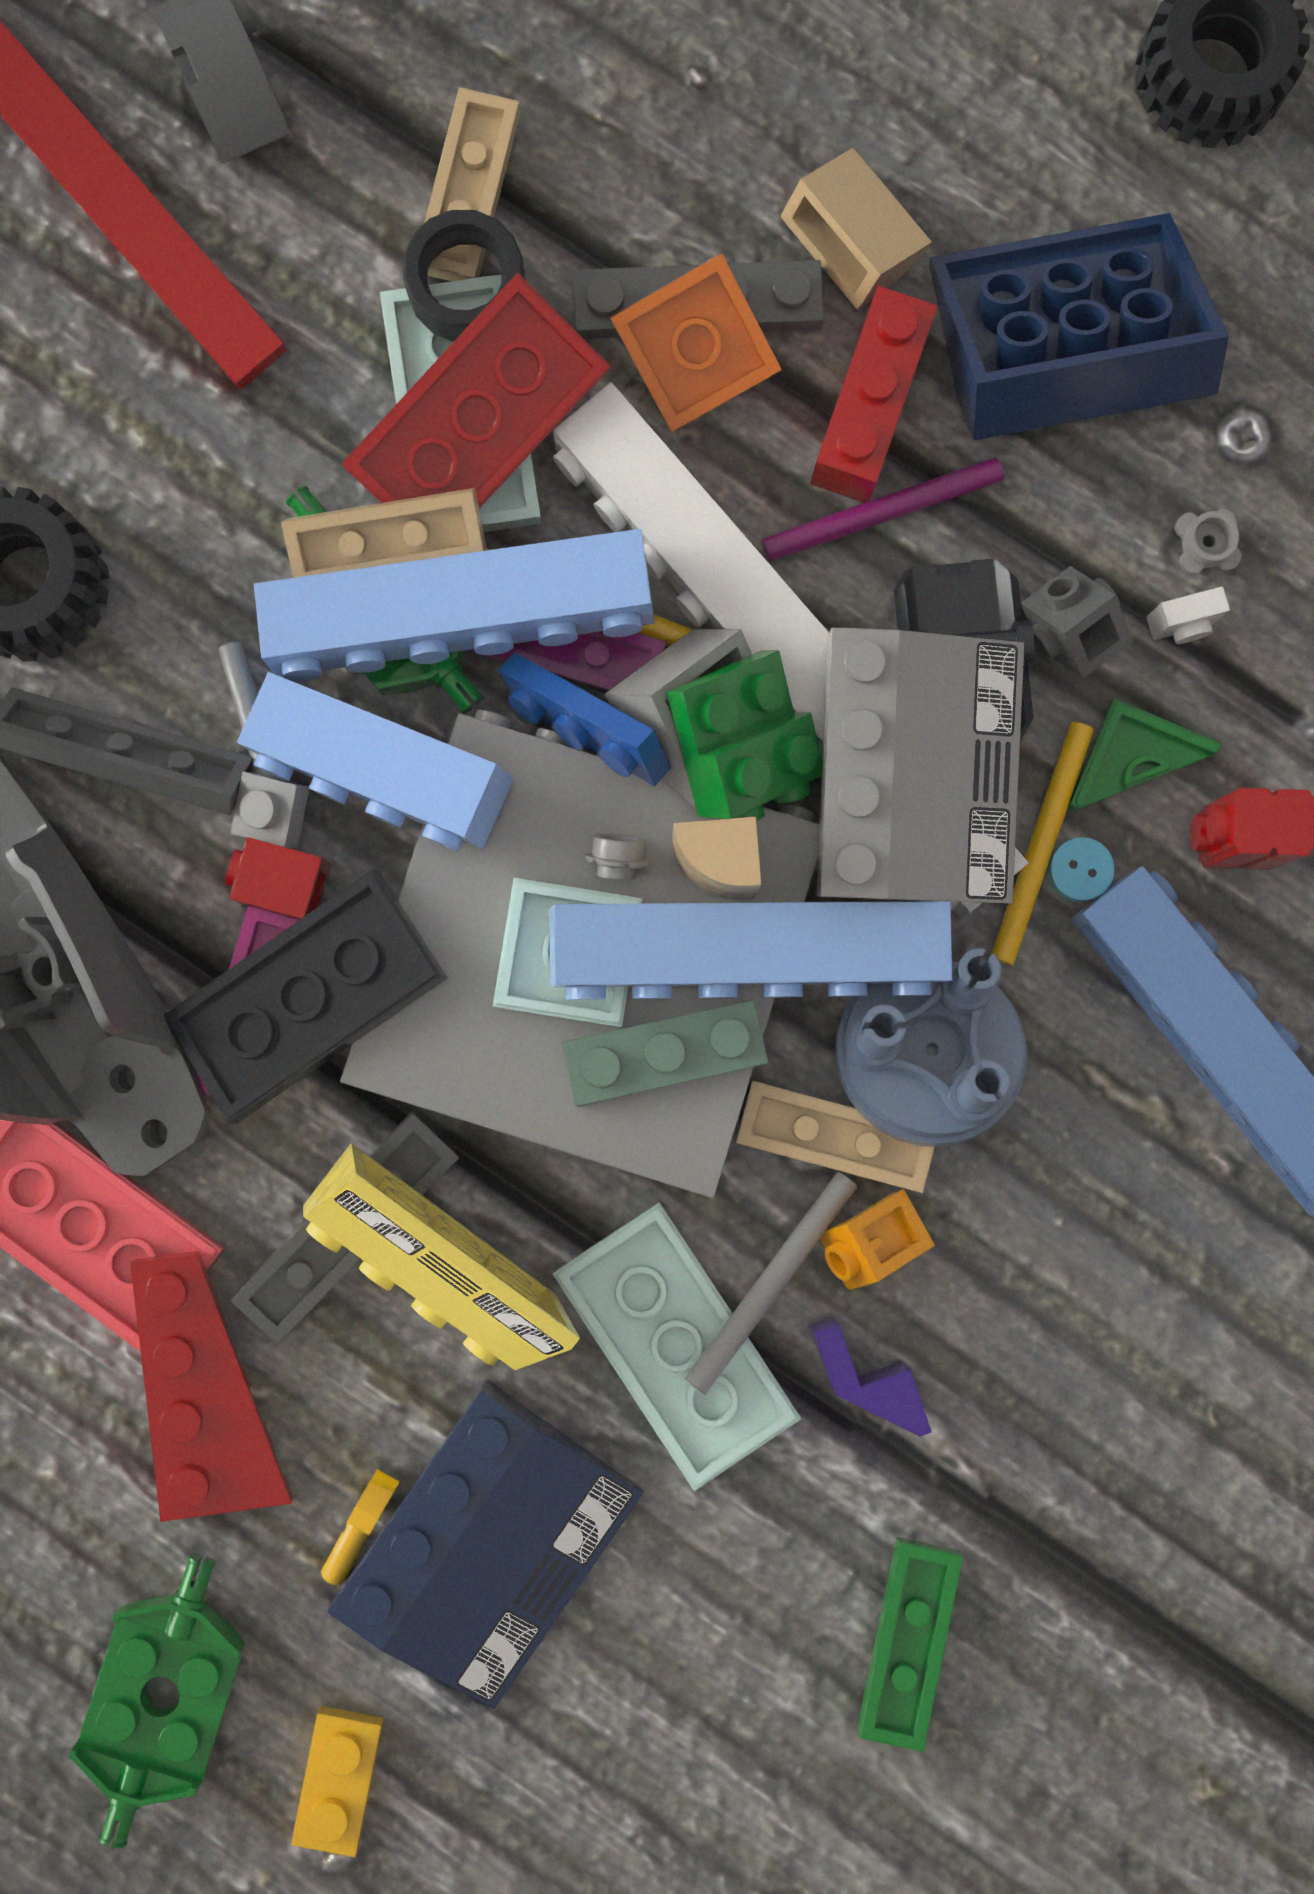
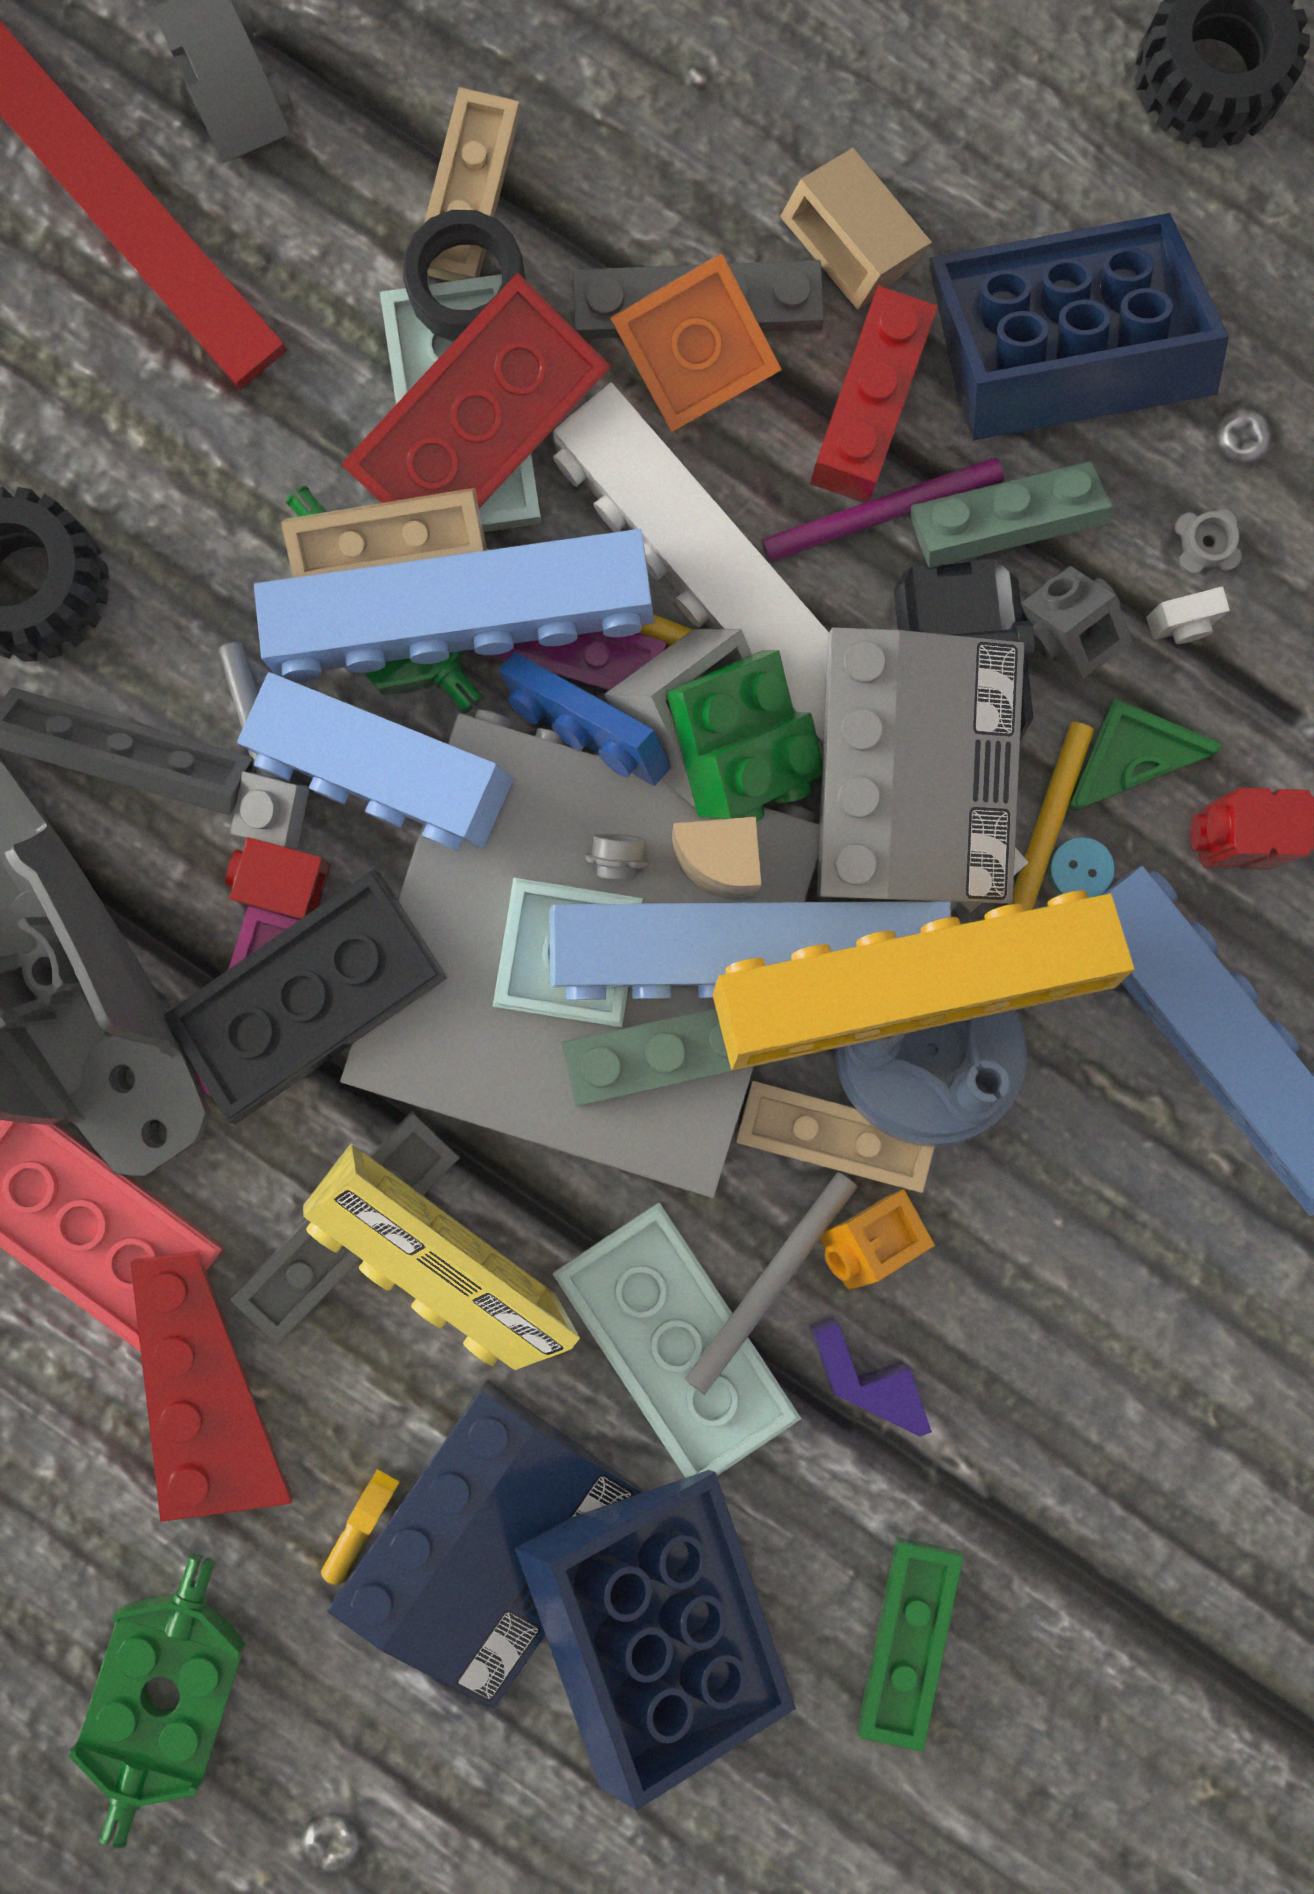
(337, 1781): yellow plate -> none
(656, 1635): none -> dark blue slope
(920, 979): none -> yellow brick
(1010, 514): none -> sand green plate

